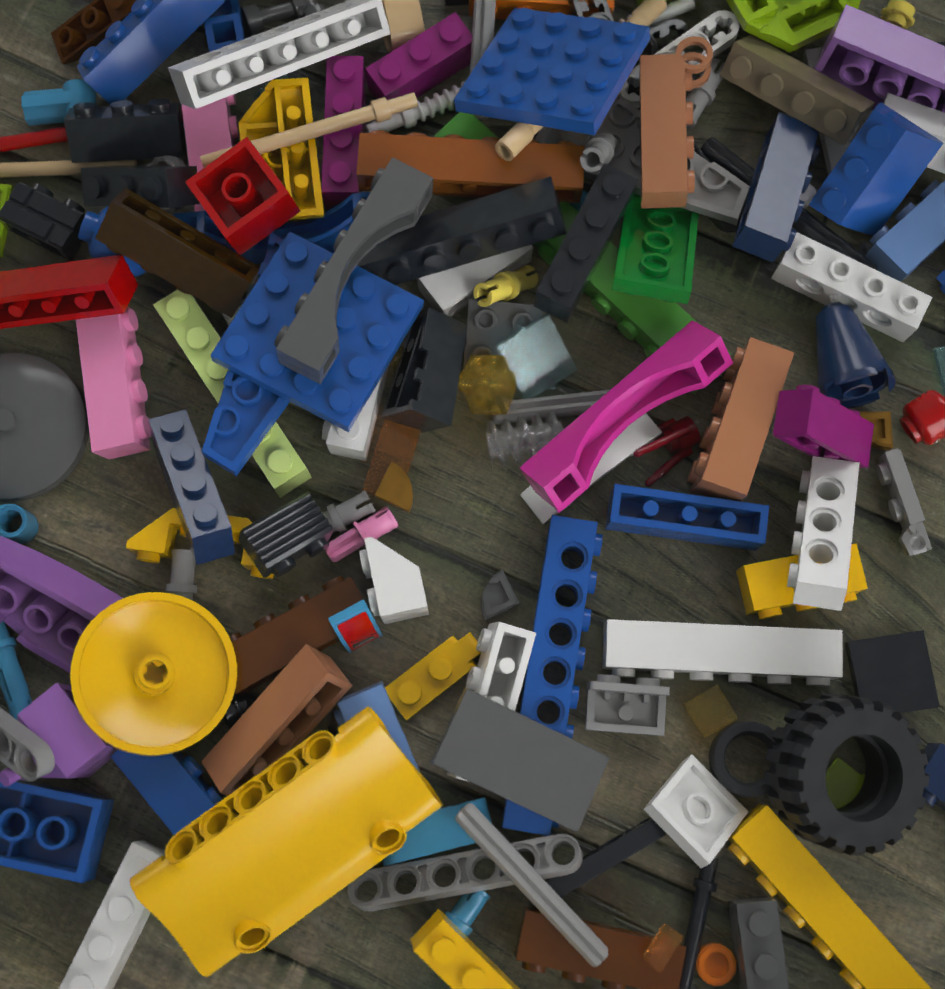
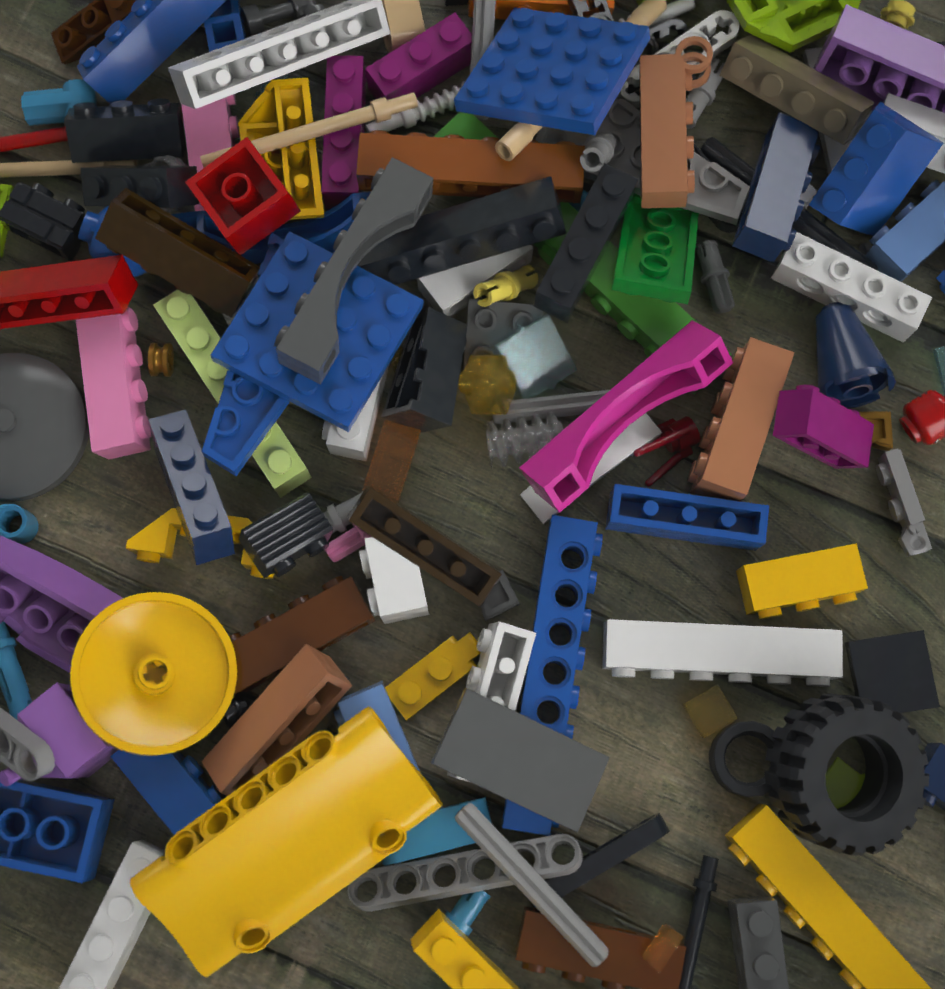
(161, 359): none -> pearl gold bush
(182, 574): light grey pin -> none
(355, 626): slope -> none
(396, 488): pearl gold tile -> none
(424, 545): none -> dark brown brick
(626, 707): light grey bracket -> none
(696, 811): white plate -> none
(715, 276): none -> dark grey axle
(715, 964): orange tile -> none
(825, 533): white brick -> none

